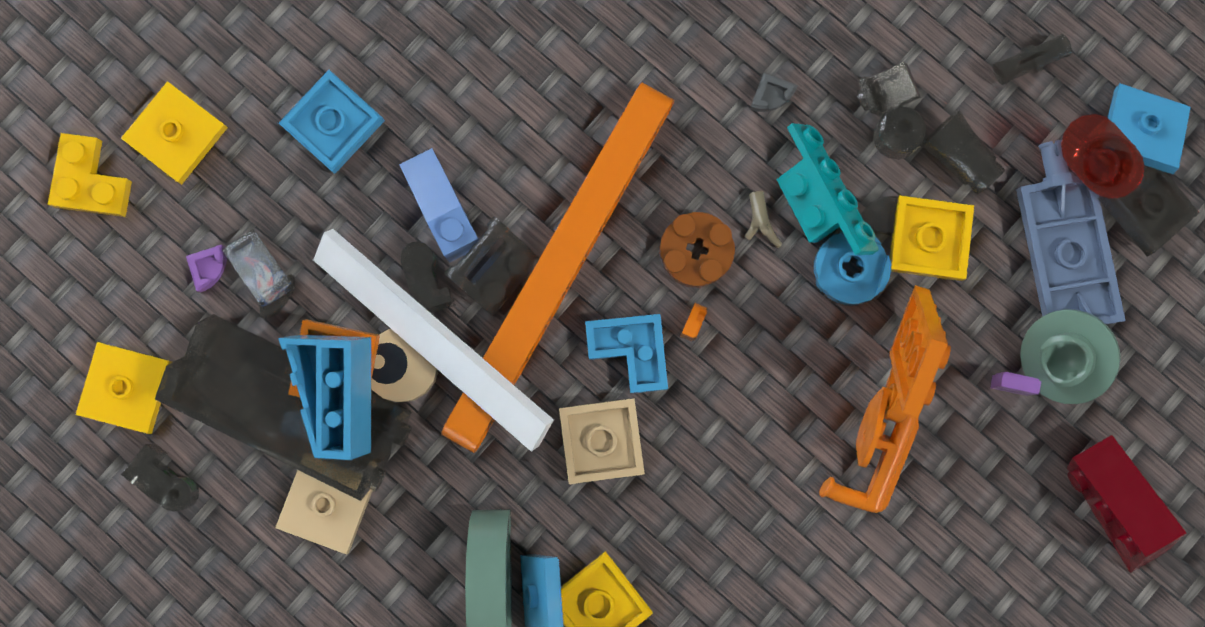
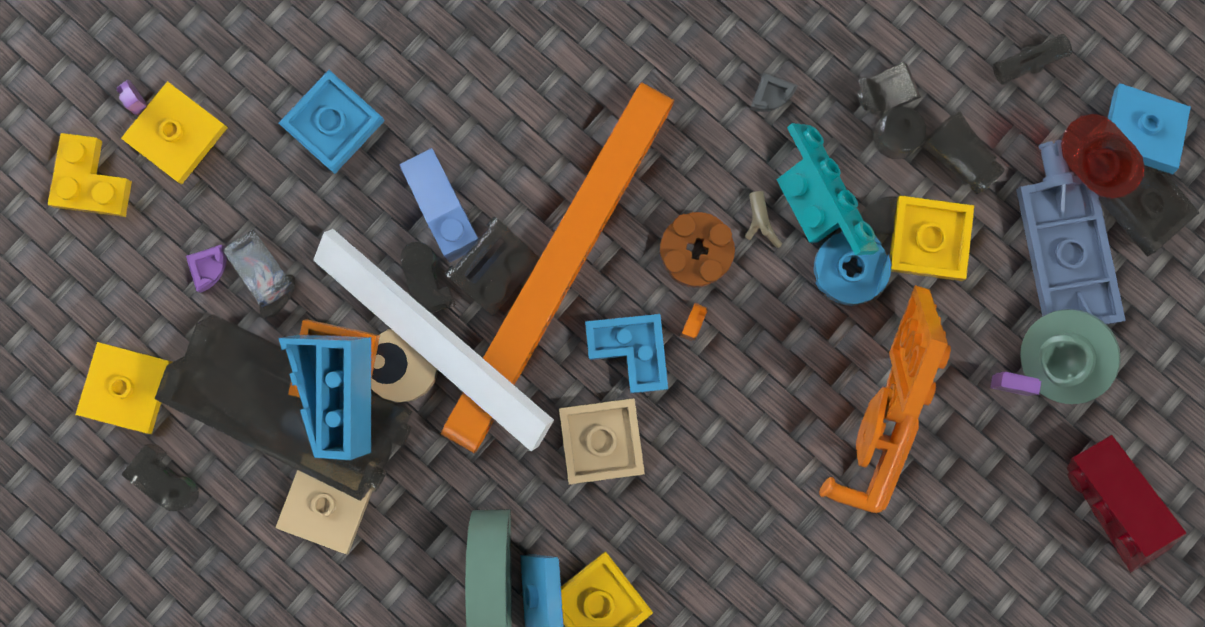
(131, 98): none -> medium lavender tile

